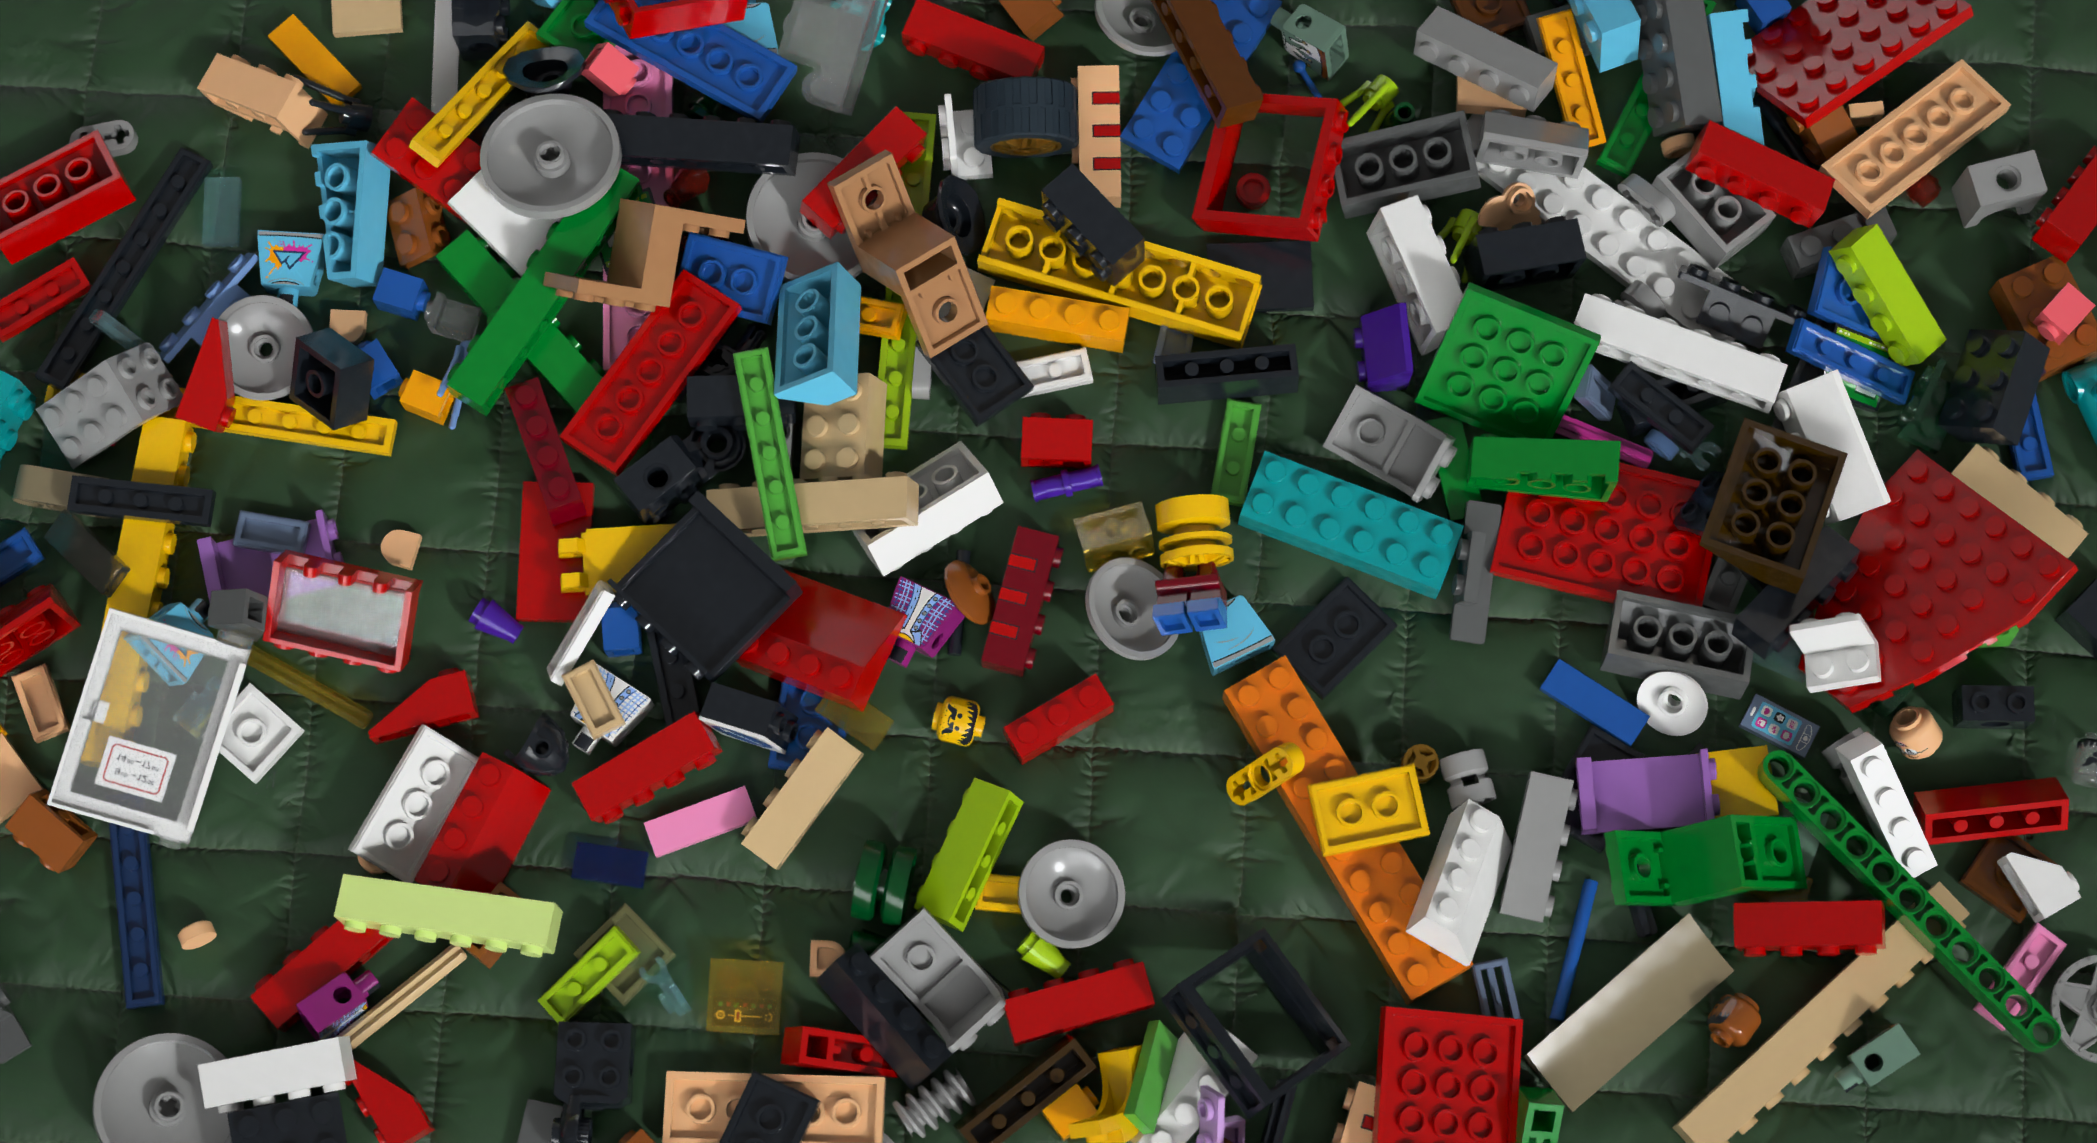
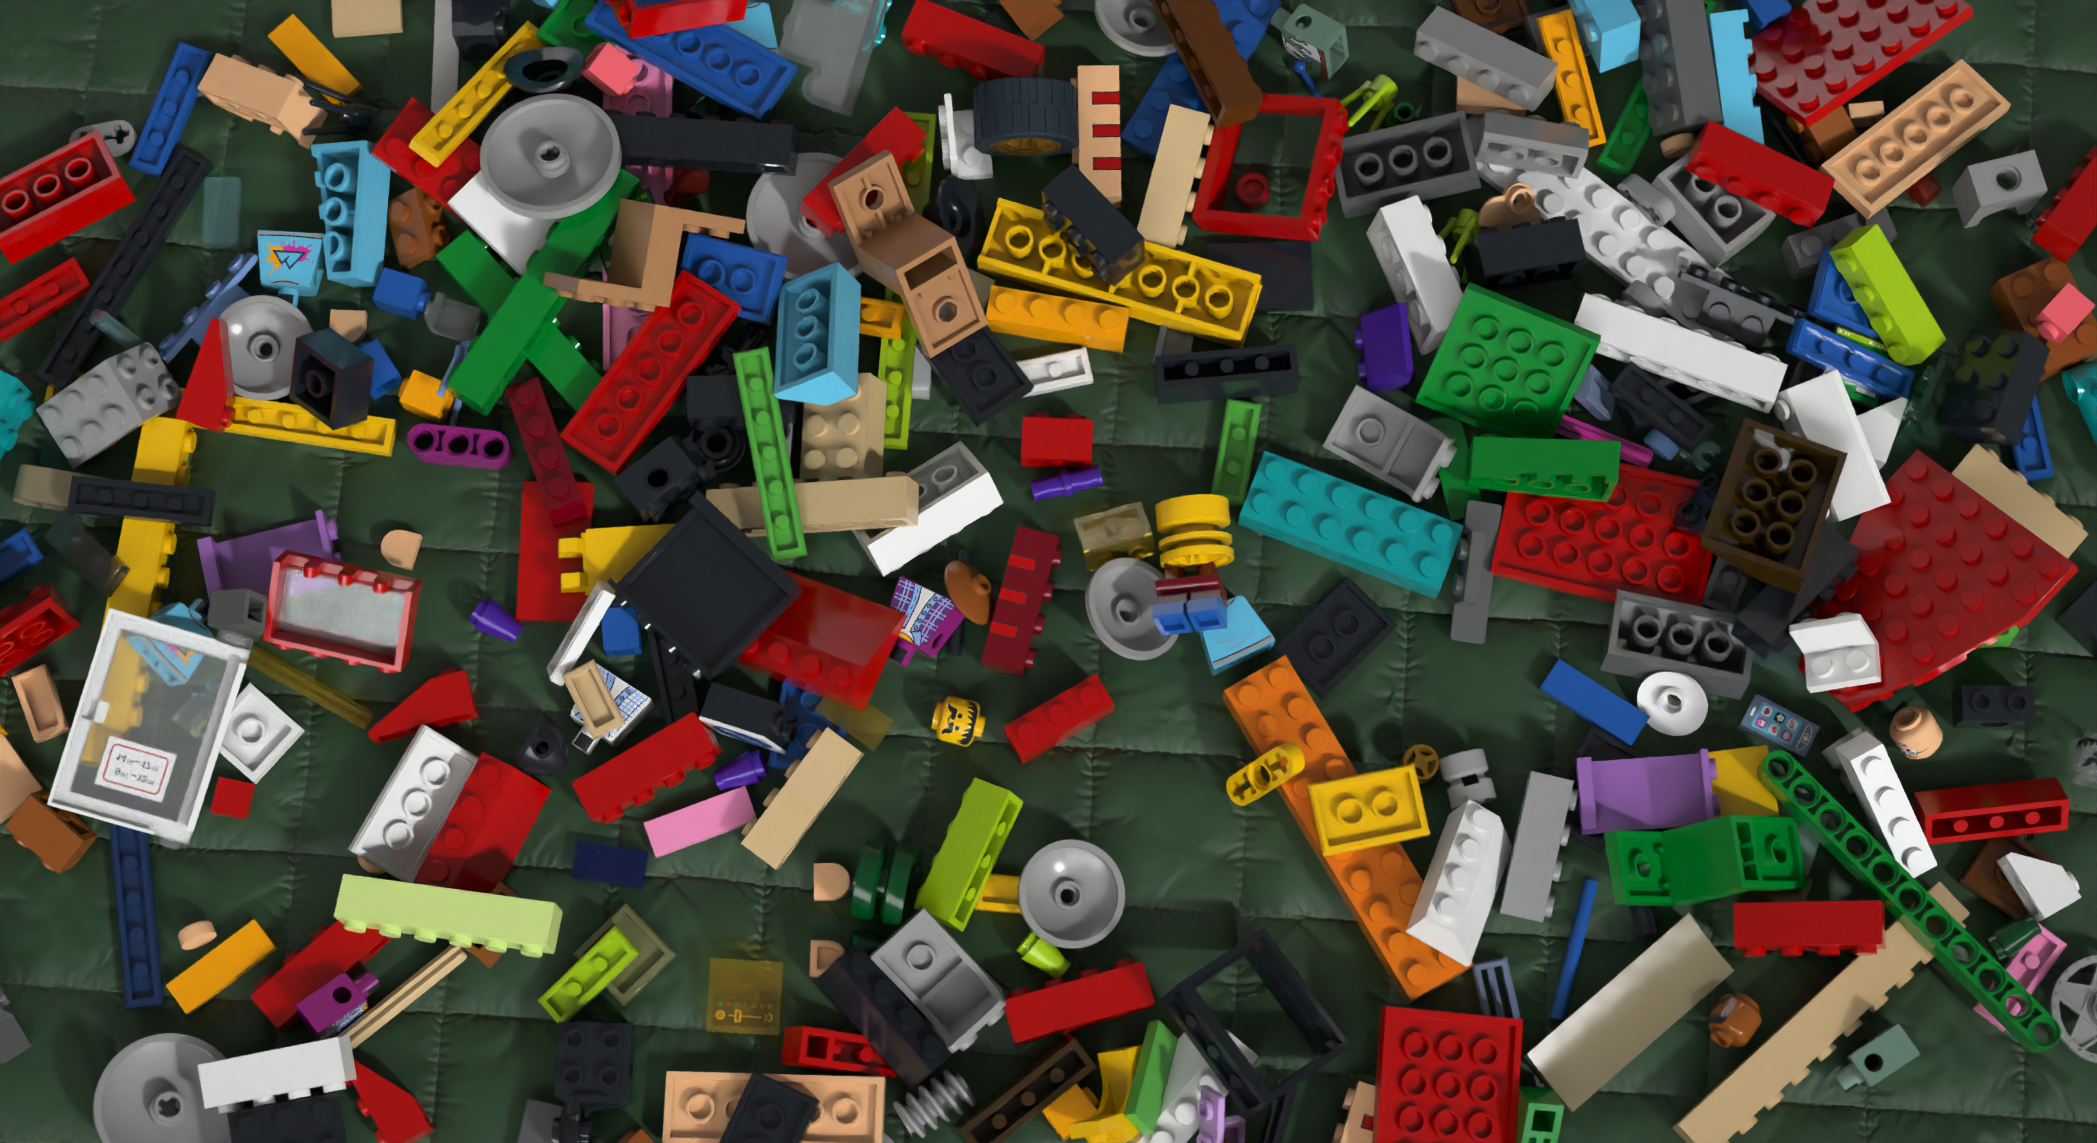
(170, 110): none -> blue tile
(221, 967): none -> light orange tile
(233, 798): none -> red tile
(270, 533): sand blue tile -> none
(446, 436): none -> magenta beam
(672, 997): clear light blue plate -> none
(742, 771): none -> dark purple cone
(830, 881): none -> light nougat tile
(1172, 176): none -> tan brick
(1881, 428): none -> white slope
(2012, 936): none -> dark green cone

